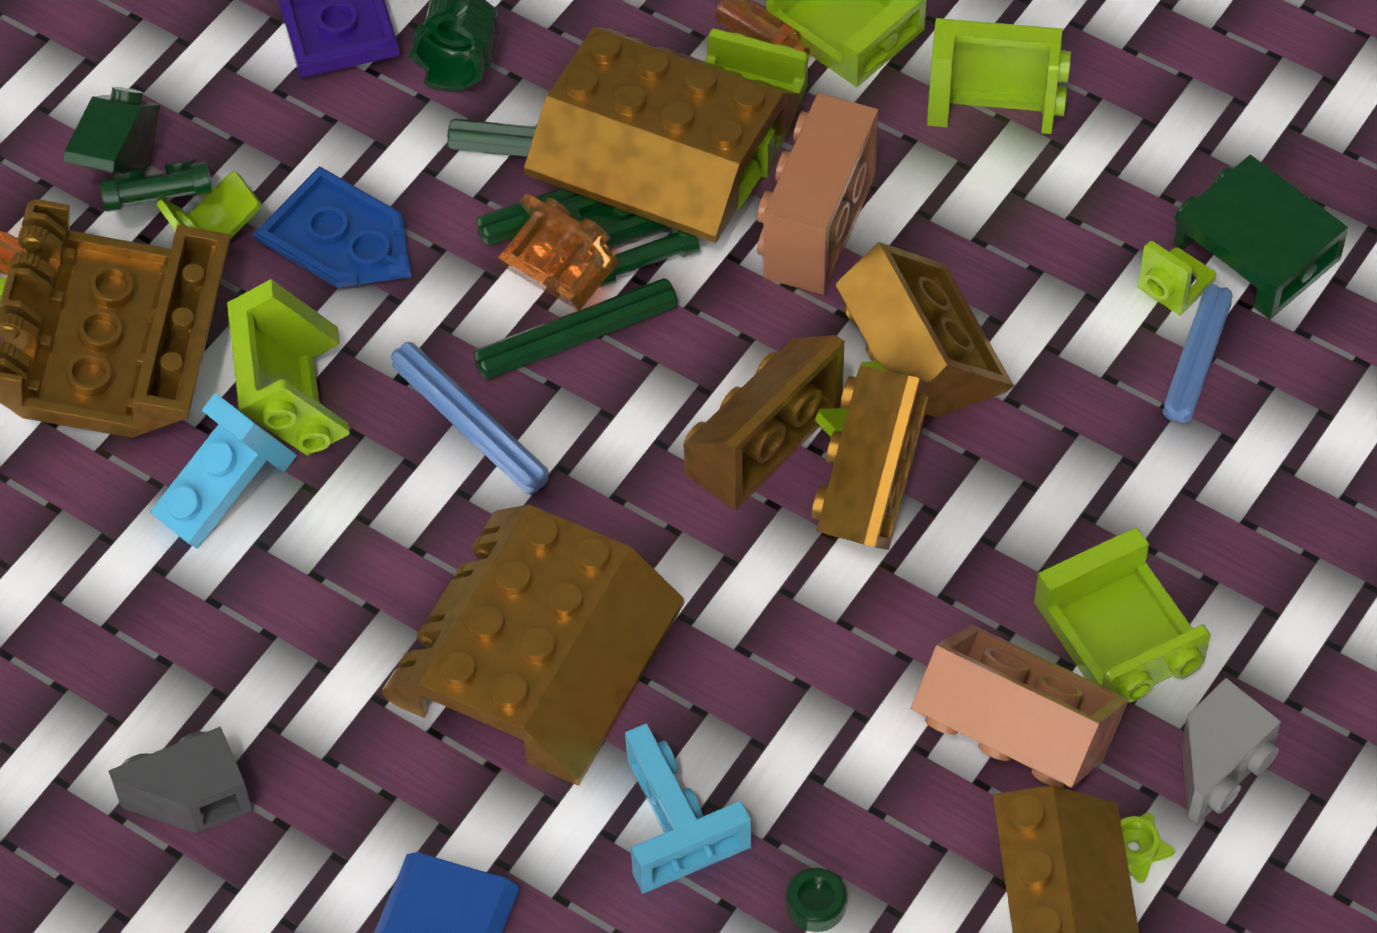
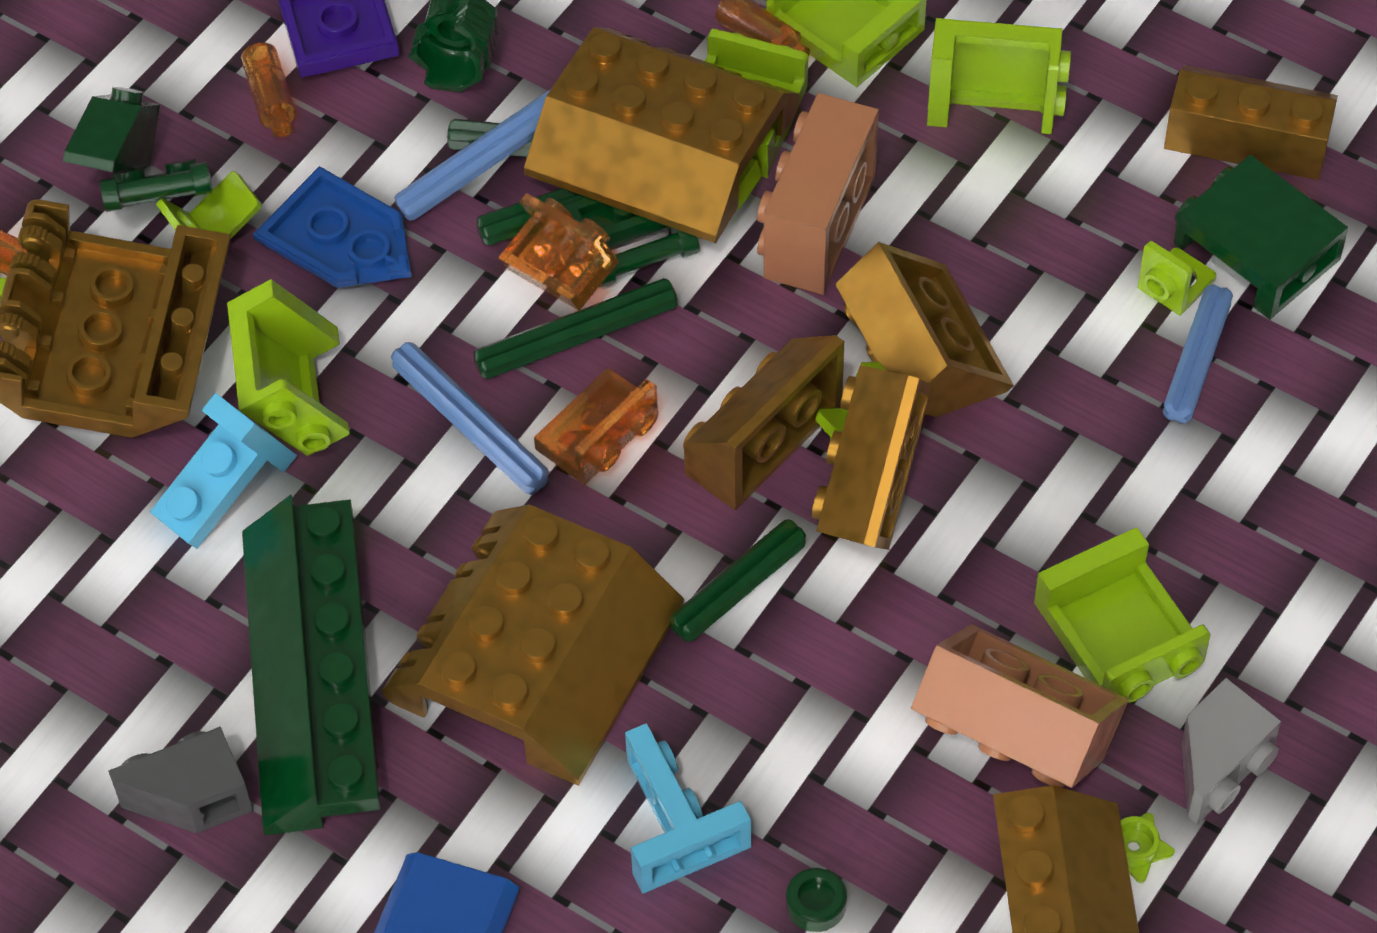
(269, 88): none -> clear orange cylinder
(309, 666): none -> dark green slope
(470, 161): none -> medium blue axle
(598, 425): none -> clear orange bracket
(737, 580): none -> dark green axle
(1240, 116): none -> pearl gold slope

